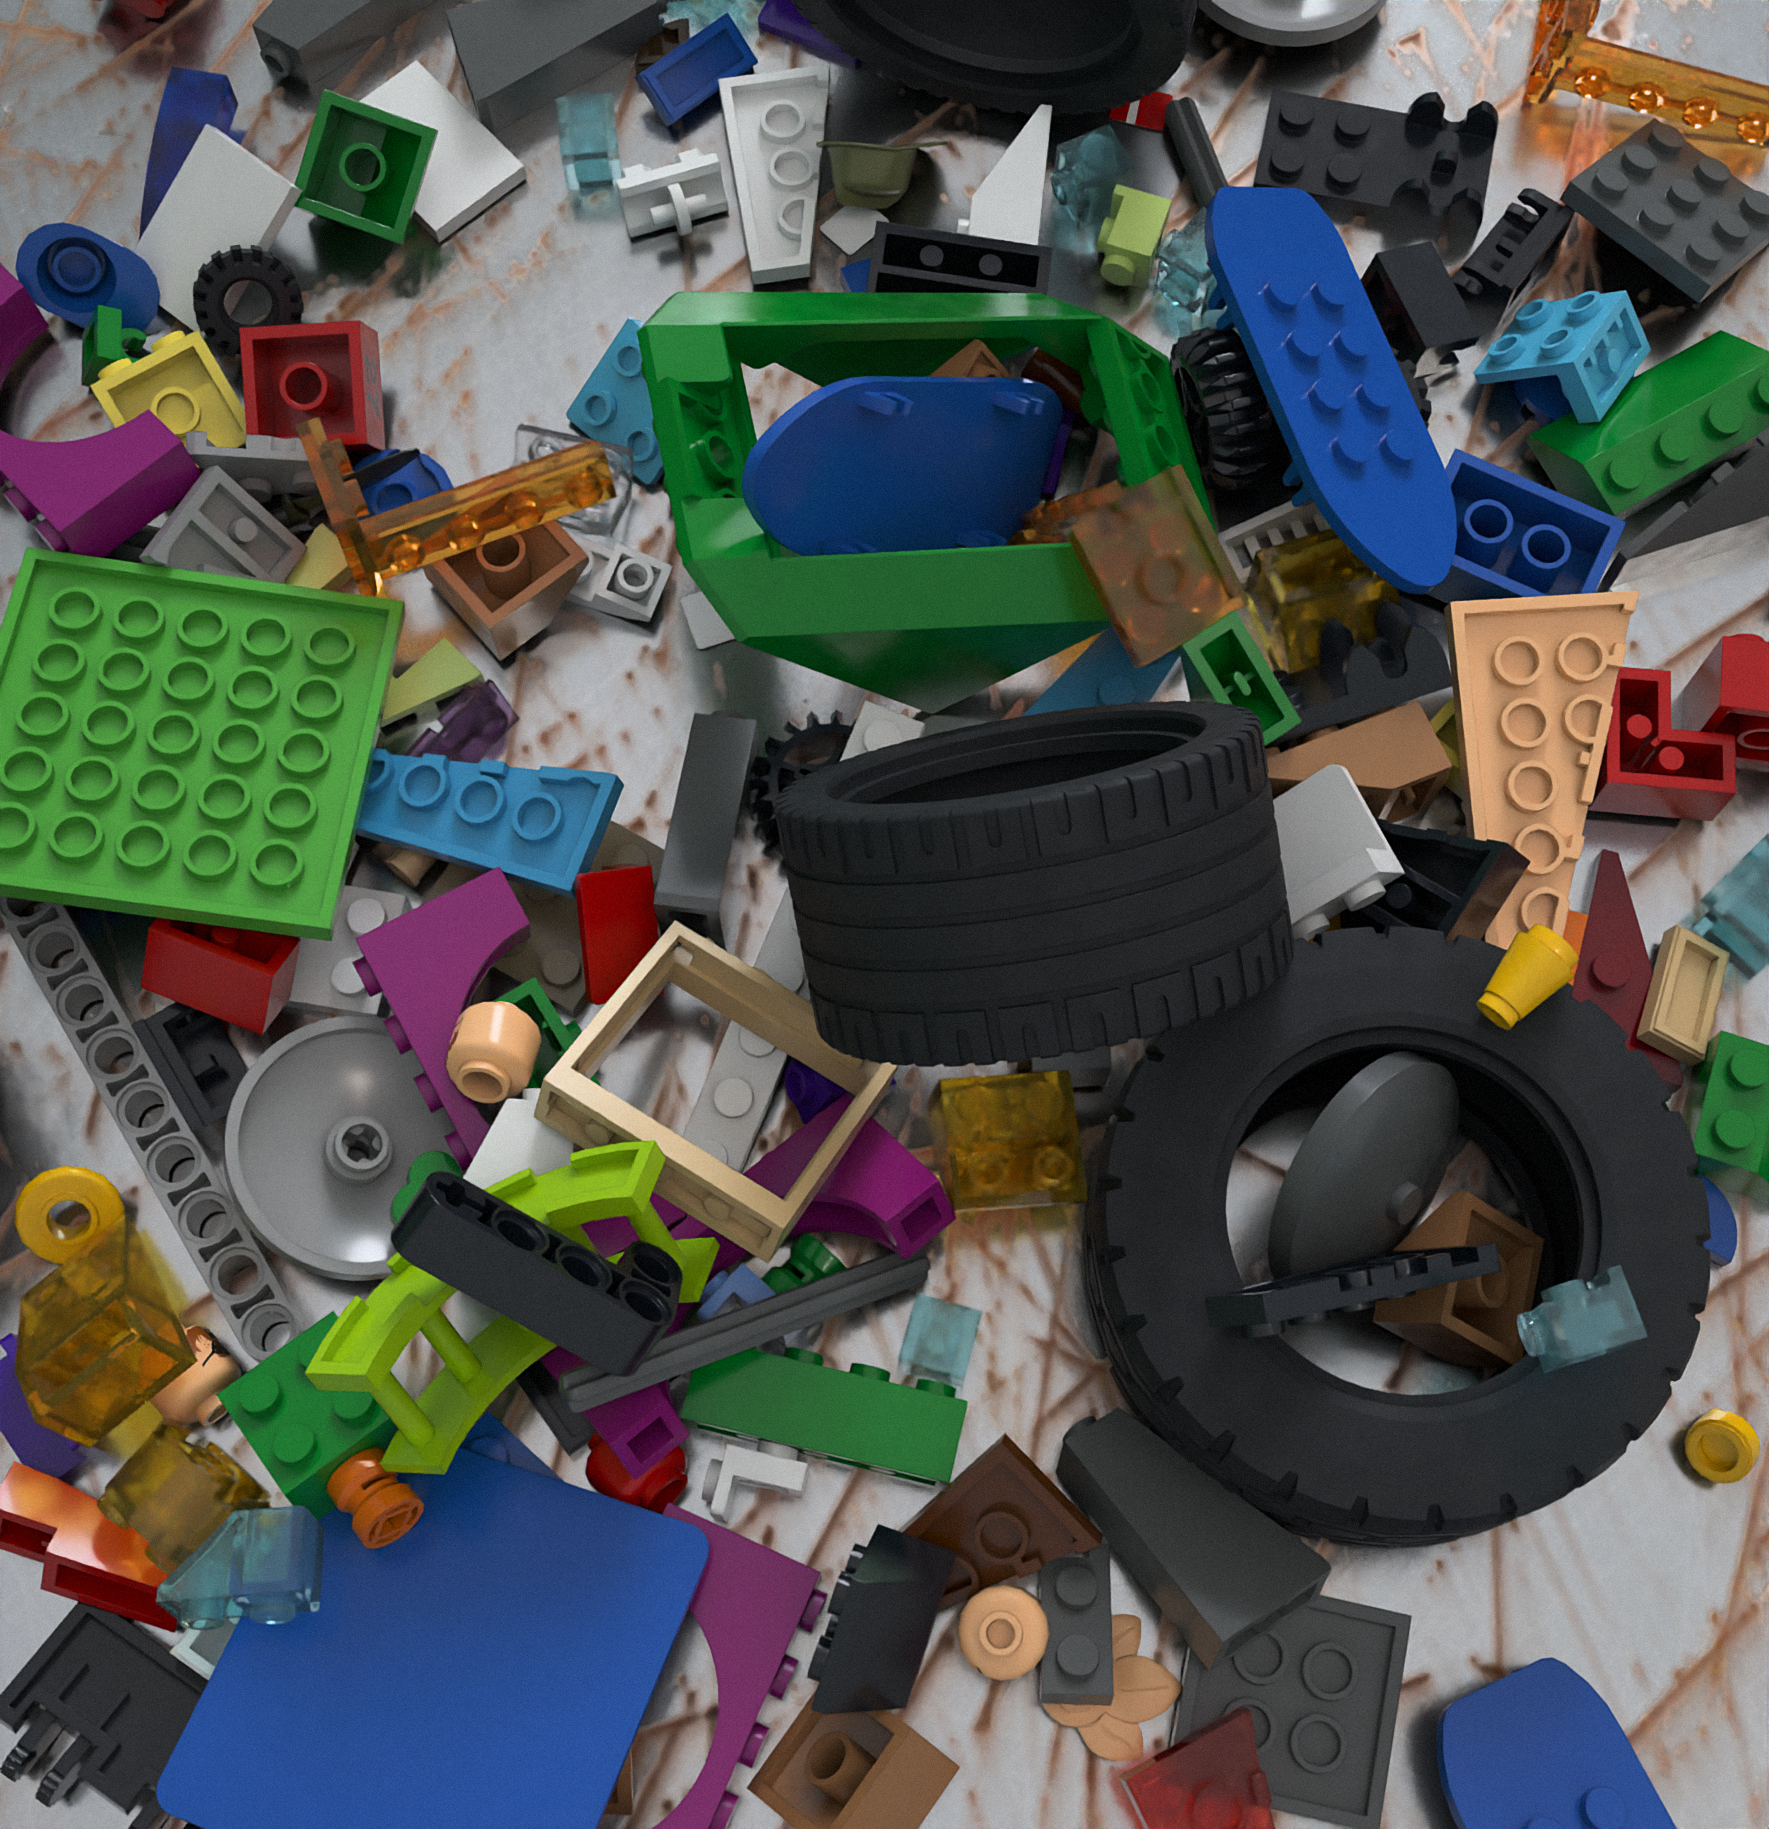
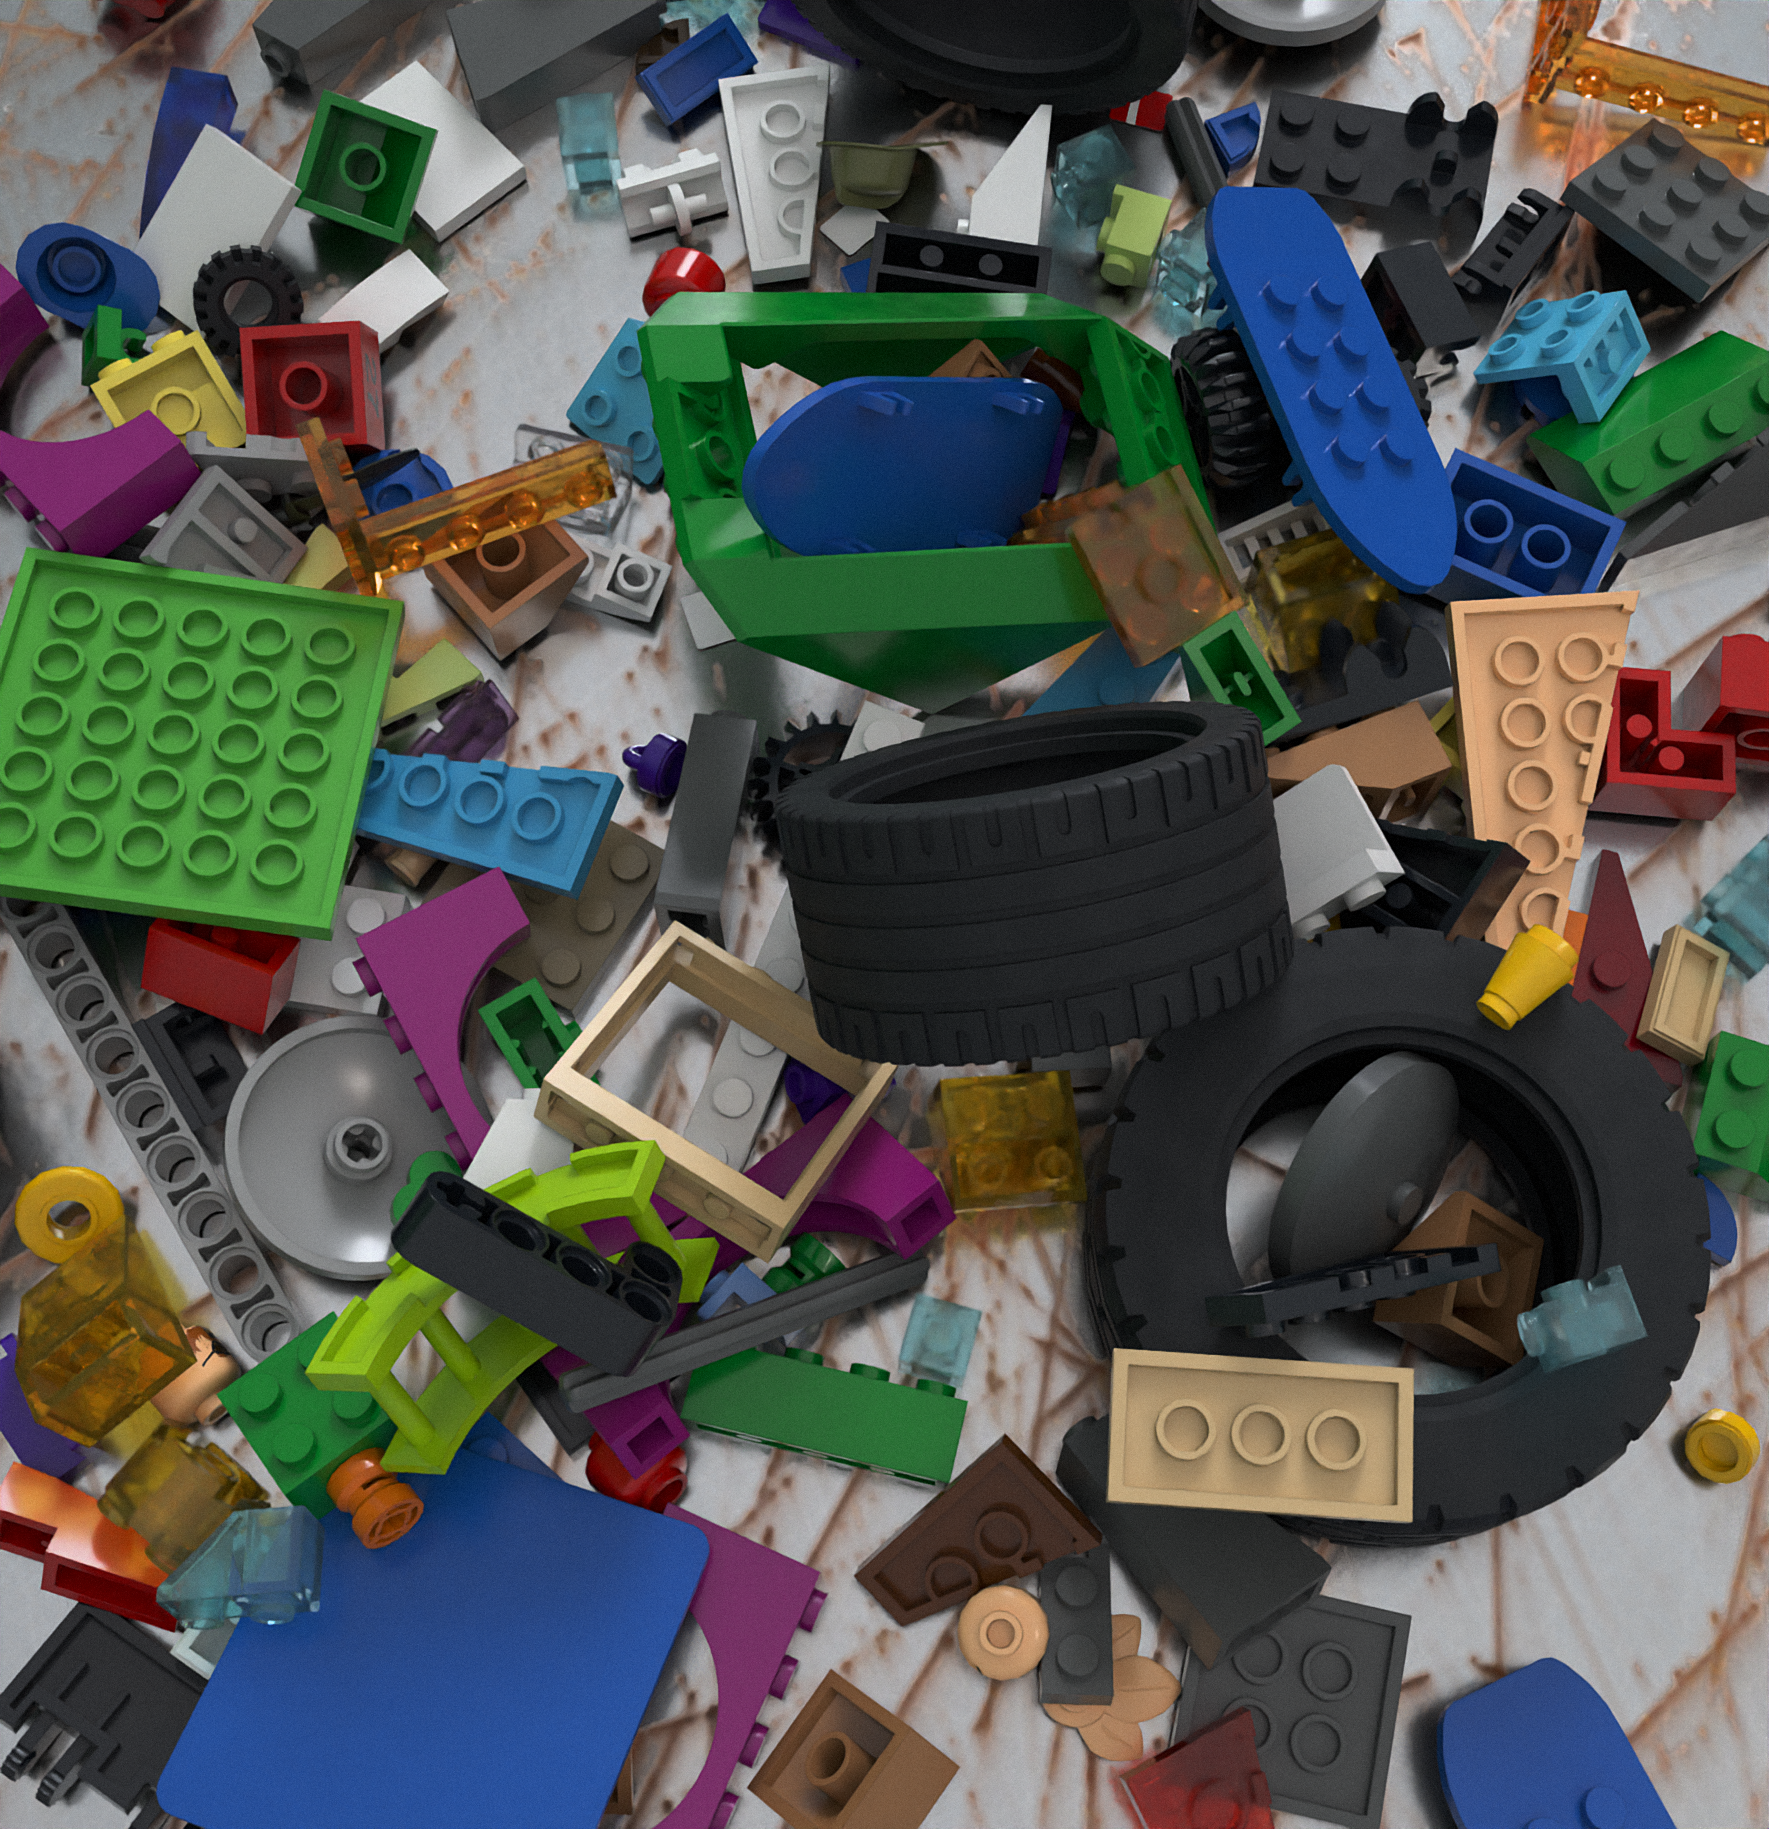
(391, 299): none -> white slope
(492, 1051): light nougat head -> none
(614, 925): red panel -> none
(657, 764): none -> dark purple tile
(681, 271): none -> red head
(768, 1468): white bracket -> none
(879, 1623): black slope -> none
(1235, 136): none -> blue tile
(1261, 1436): none -> tan plate

